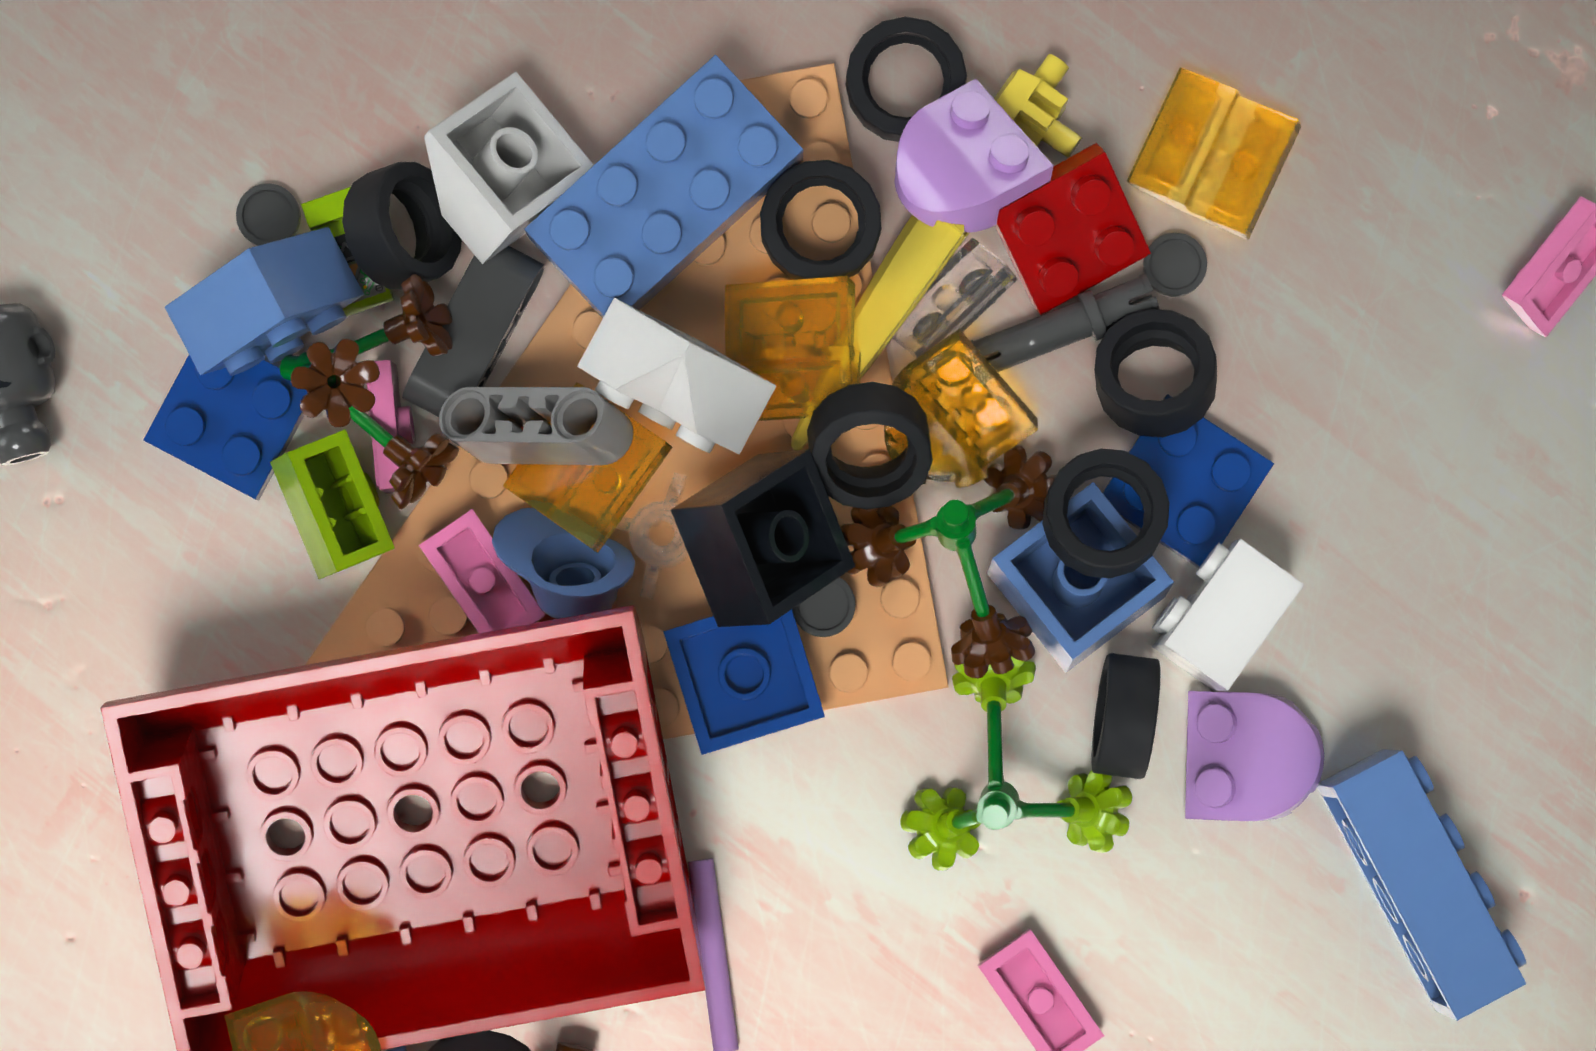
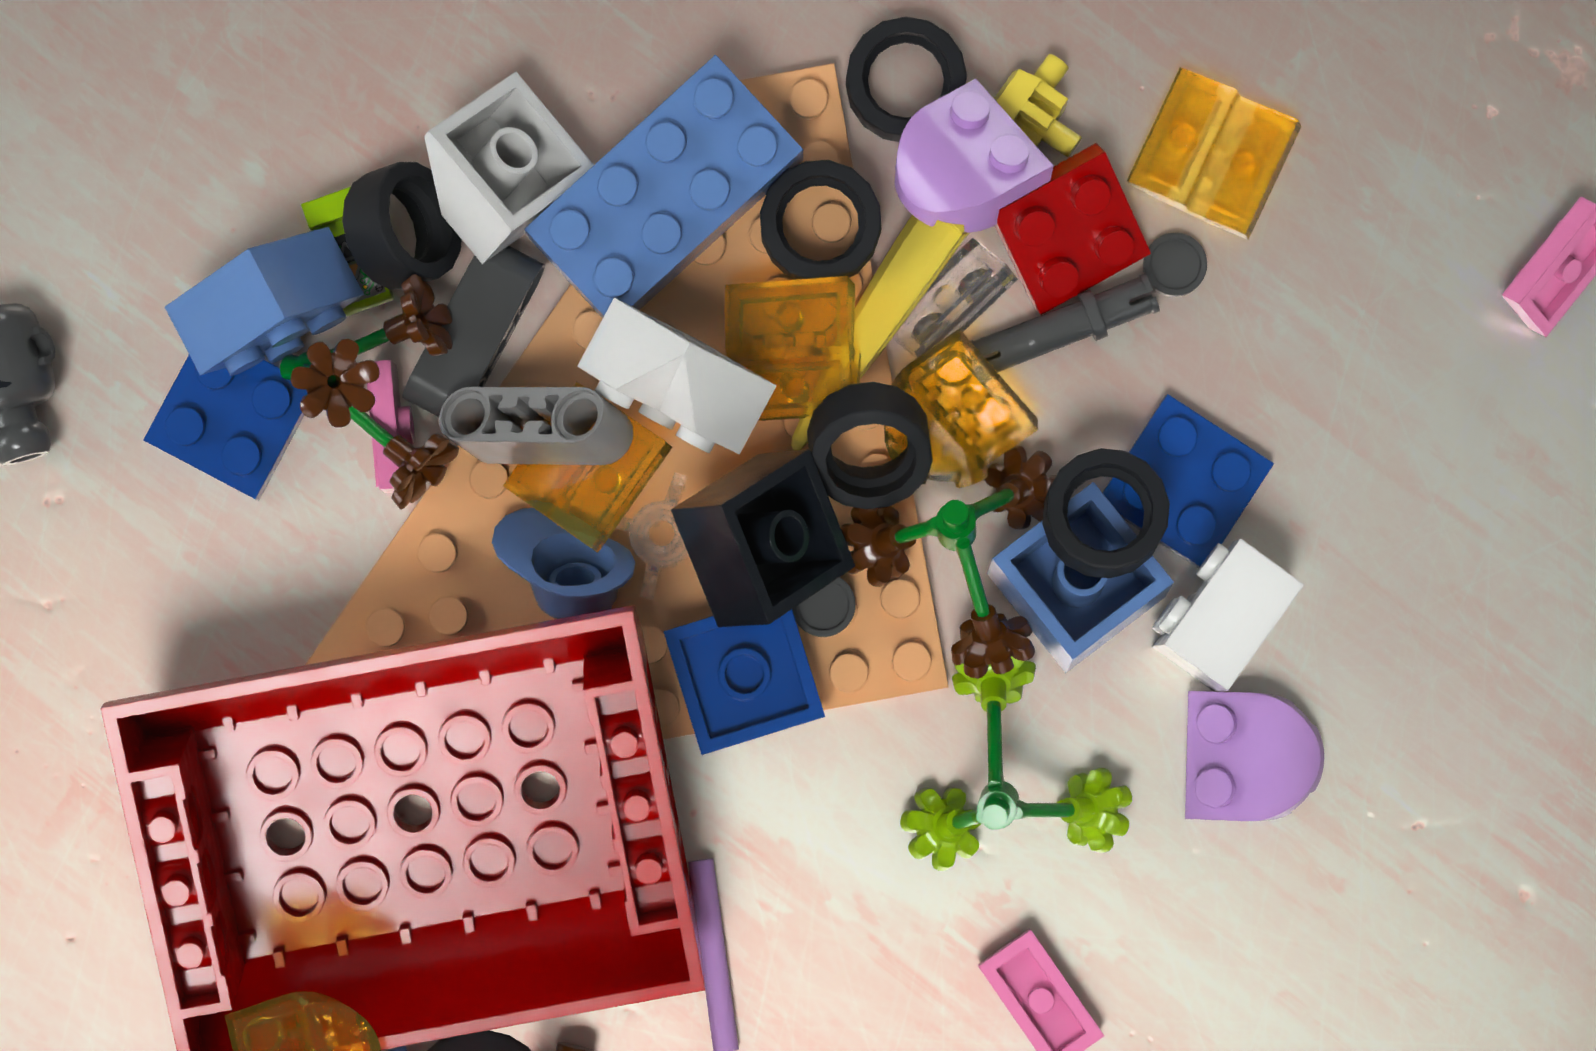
(268, 214): dark grey piece -> none
(332, 504): lime brick -> none
(477, 578): bright pink plate -> none
(1125, 716): black tyre -> none
(1160, 329): black tyre -> none
(1422, 883): medium blue brick -> none

